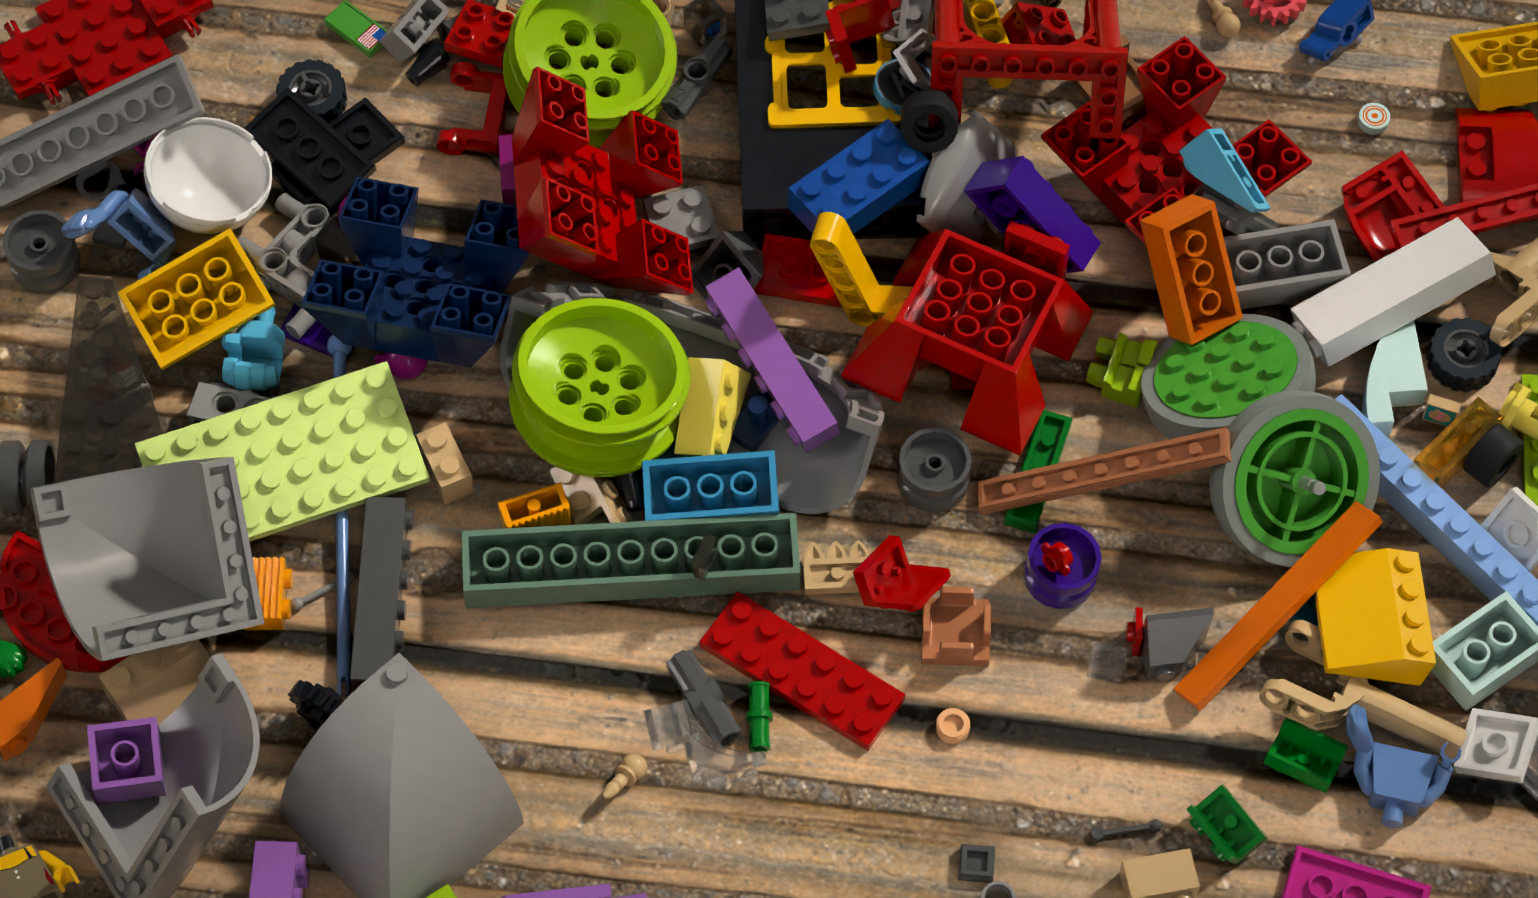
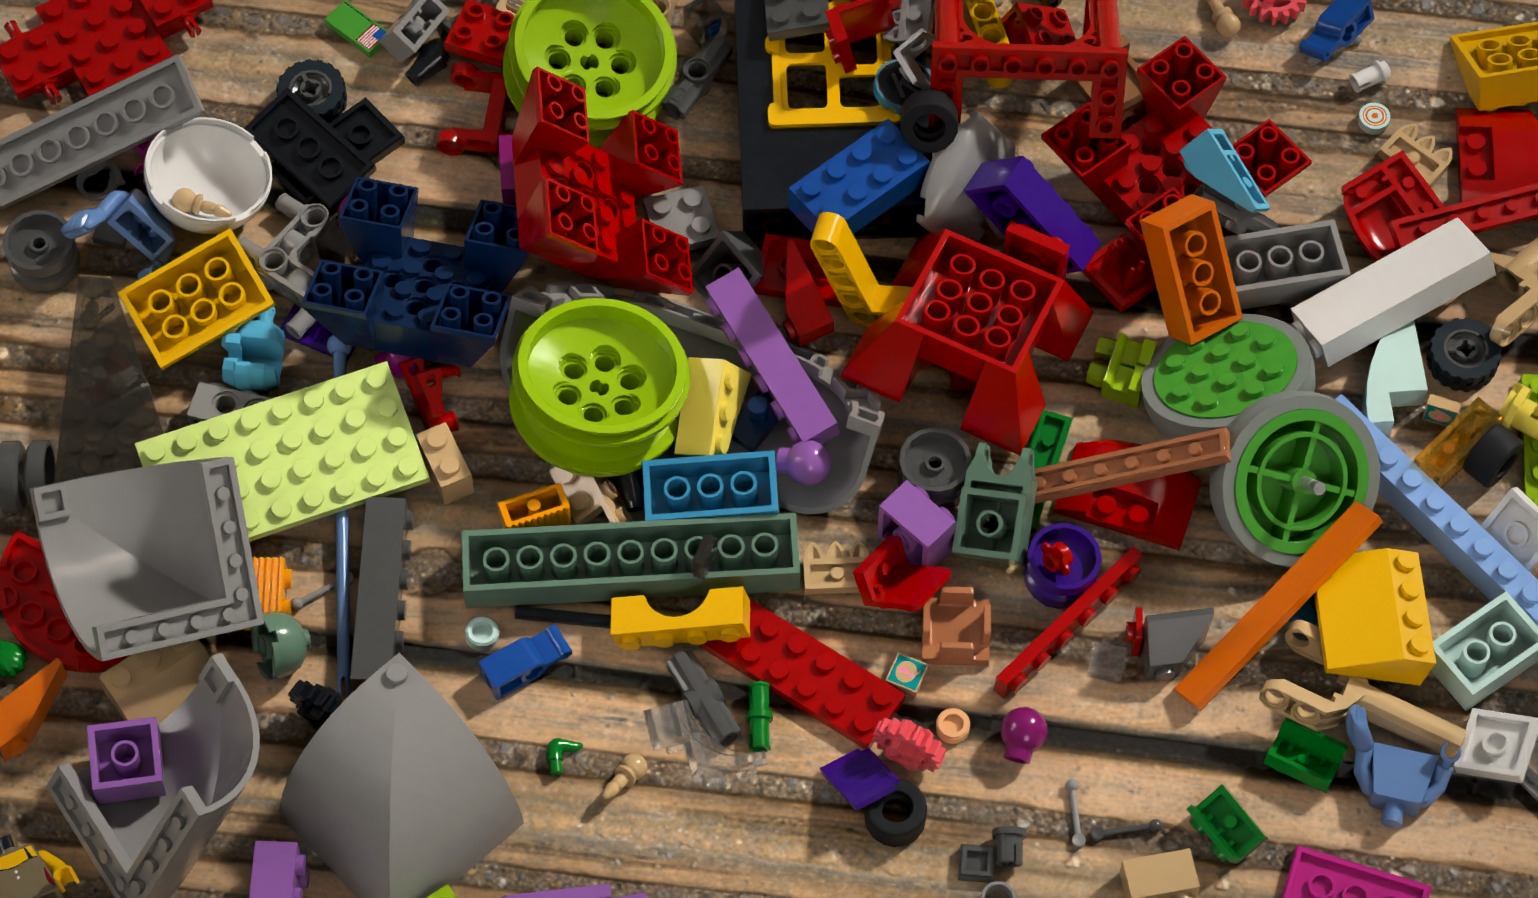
(187, 201): none -> tan bar
(280, 644): none -> sand green cylinder
(429, 398): none -> red piece
(482, 633): none -> light aqua tile
(523, 661): none -> blue piece
(554, 753): none -> green animal
(563, 617): none -> black bar
(720, 617): none -> yellow arch
(804, 306): none -> red slope
(804, 462): none -> medium lavender piece
(860, 777): none -> dark purple window
(898, 833): none -> black tyre
(907, 674): none -> tile
(909, 744): none -> coral gear
(920, 523): none -> medium lavender brick
(999, 498): none -> sand green brick
(1008, 846): none -> dark grey bush
(1023, 733): none -> magenta piece
(1062, 629): none -> red plate
(1078, 839): none -> light grey hinge
(1122, 271): none -> red plate
(1147, 509): none -> red slope
(1370, 76): none -> white pin
(1429, 164): none -> tan plate

